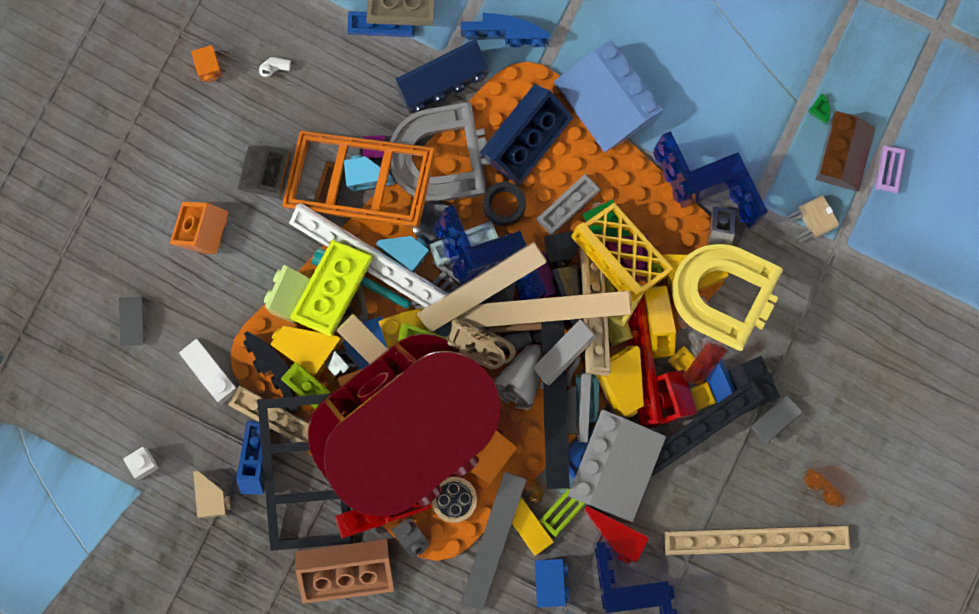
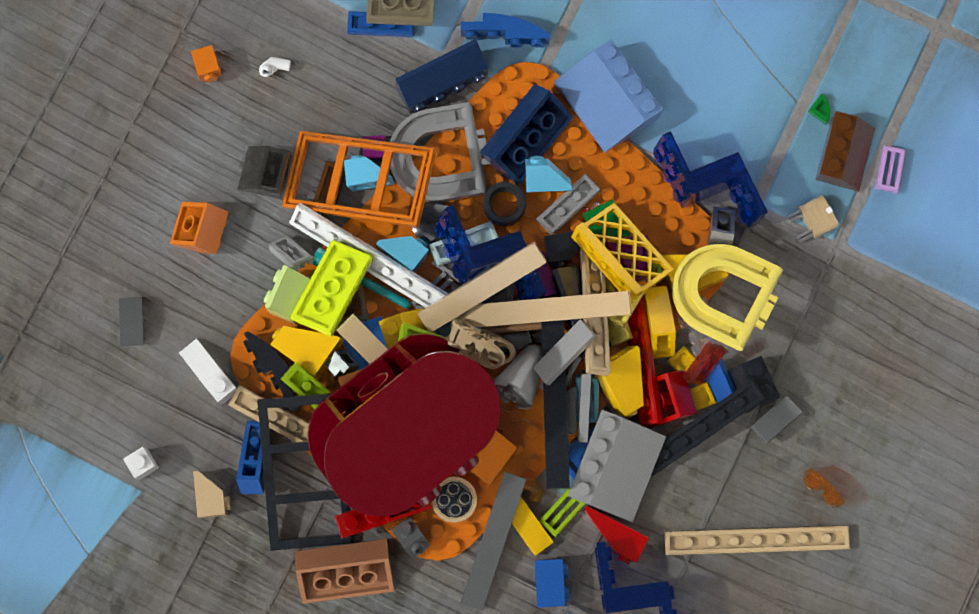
(287, 255): none -> light grey tile
(545, 176): none -> medium azure slope

